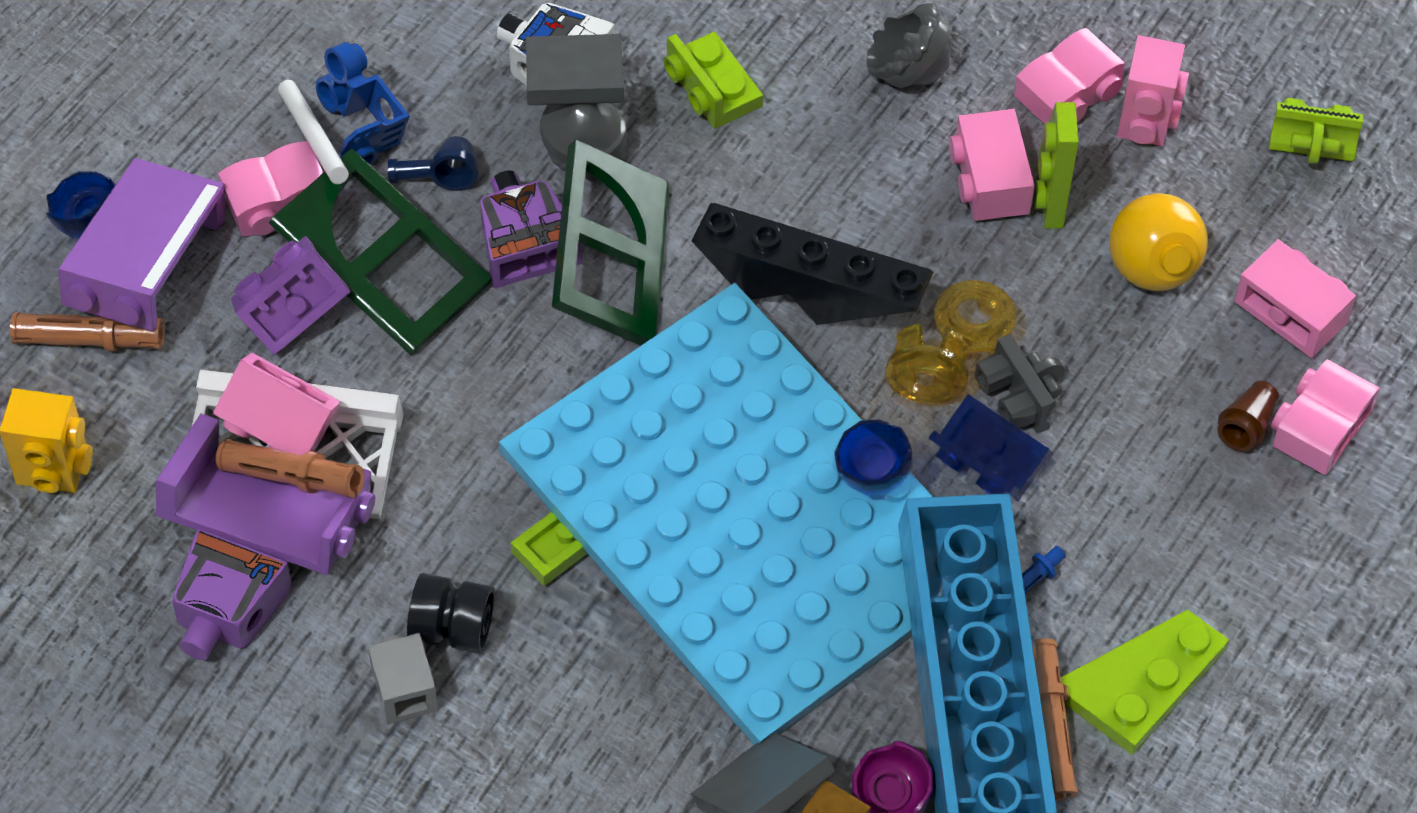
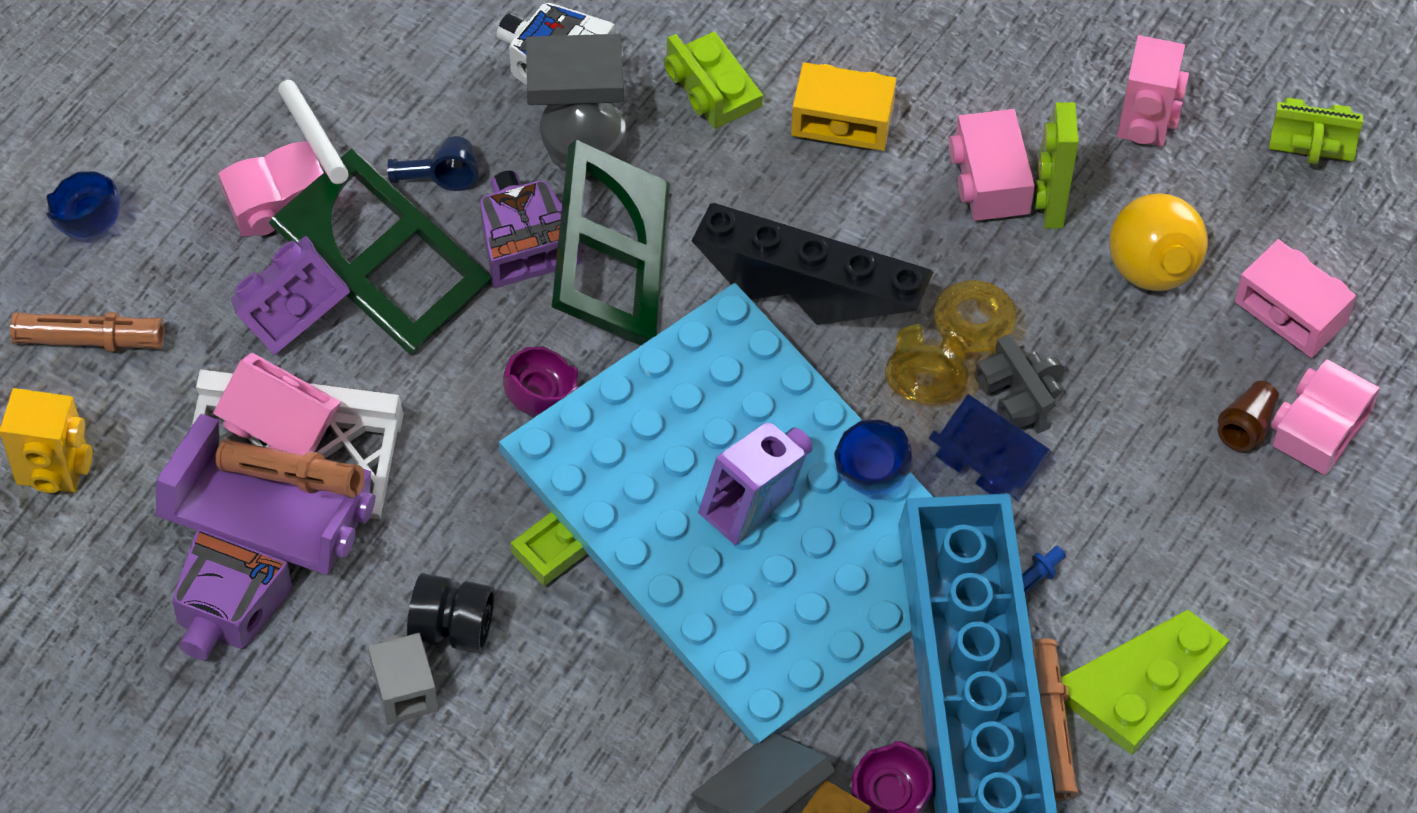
(138, 242): medium lavender panel -> none
(350, 92): blue piece -> none
(538, 379): none -> magenta hair
(753, 479): none -> medium lavender torso
(843, 106): none -> yellow brick
(911, 48): dark grey hair -> none
(1075, 71): bright pink brick -> none

